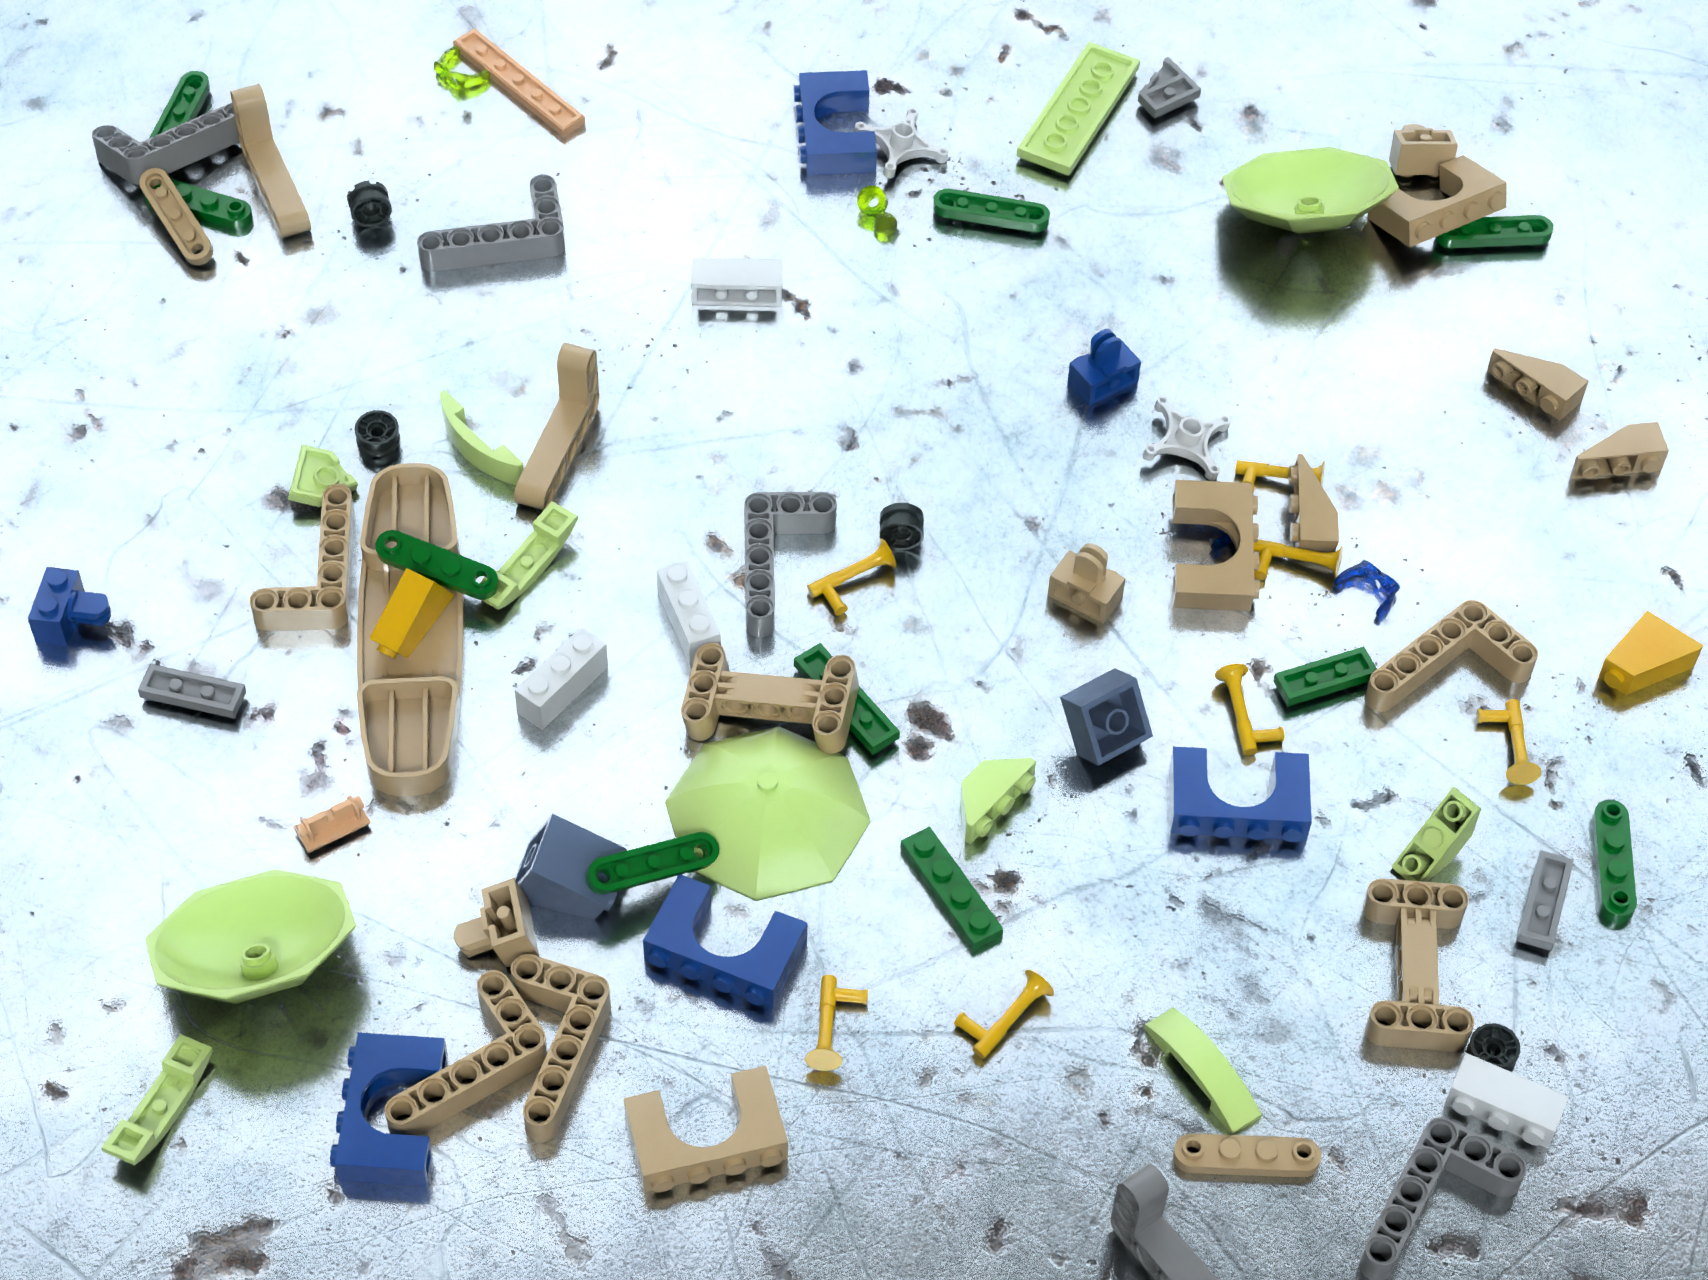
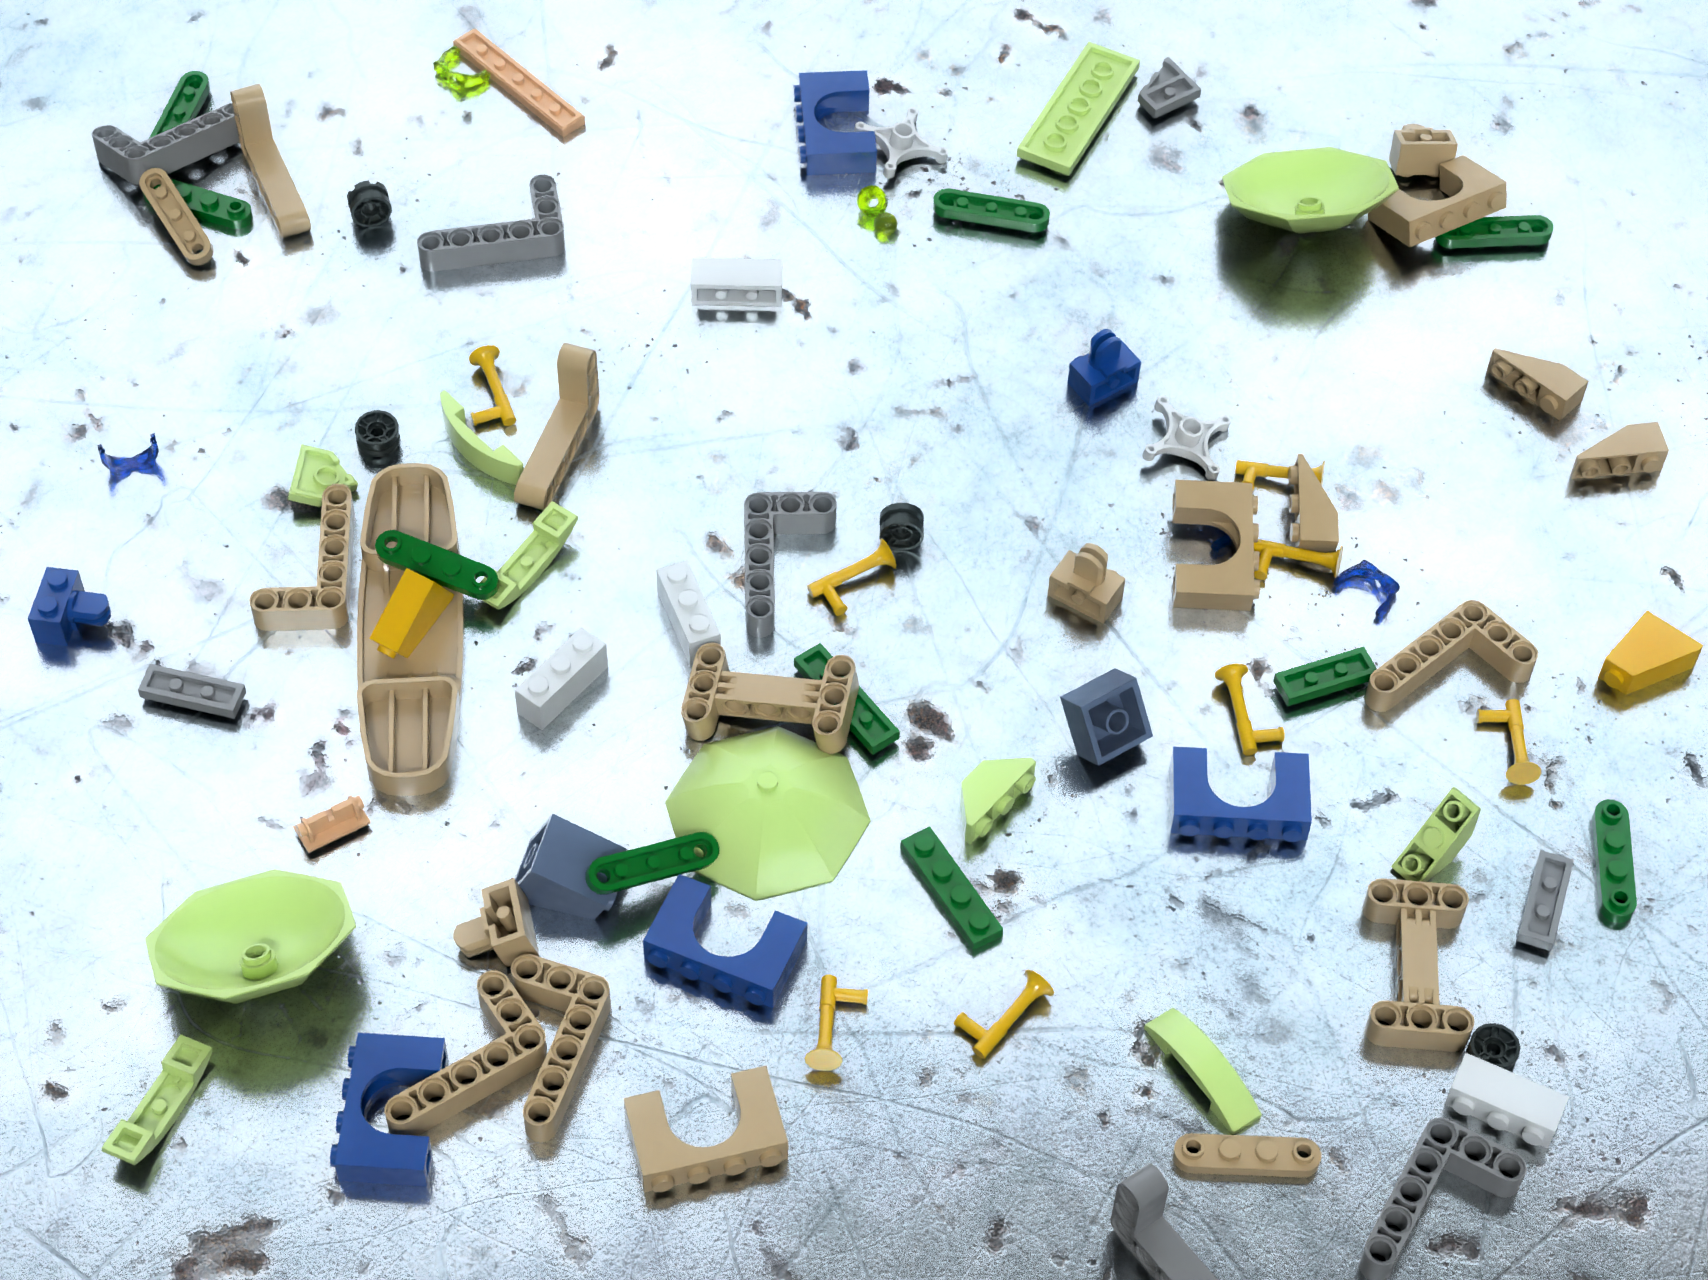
(111, 461): none -> clear blue cap
(485, 358): none -> yellow piece

